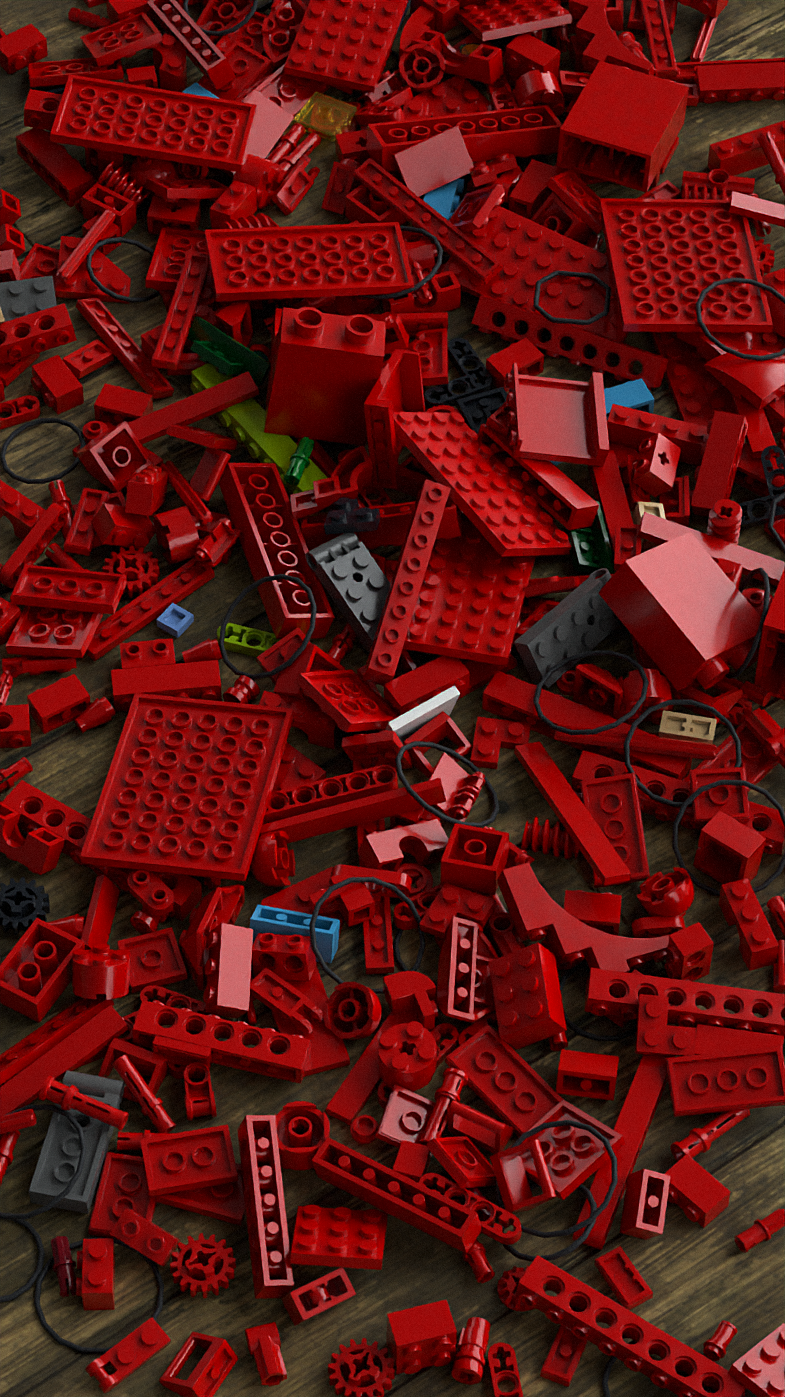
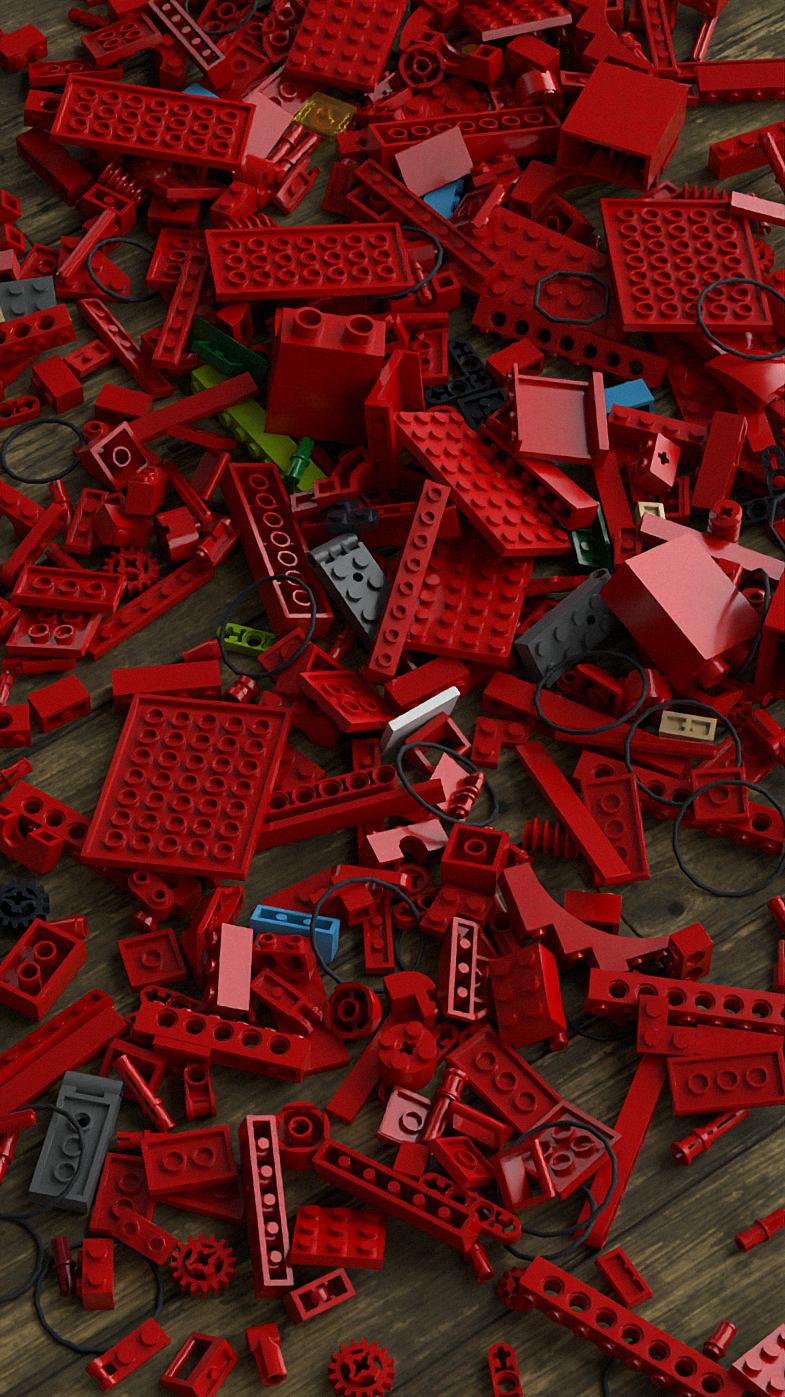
(70, 1098): red pin -> none
(95, 714): red cone -> none
(100, 912): red tile -> none
(101, 972): red brick -> none
(142, 77): red brick -> none
(147, 653): red brick -> none
(175, 620): medium blue plate -> none
(272, 860): red cylinder -> none
(364, 1129): red plate -> none
(382, 745): red plate -> none
(421, 1337): red piece -> none
(472, 1344): red axle -> none
(564, 1355): red tile -> none
(578, 198): red tile -> none
(587, 1074): red brick -> none
(645, 1204): red brick -> none
(657, 926): red beam -> none
(667, 894): red cylinder -> none
(696, 1191): red brick -> none
(720, 179): red piece -> none
(729, 850): red piece -> none
(756, 937): red arch -> none

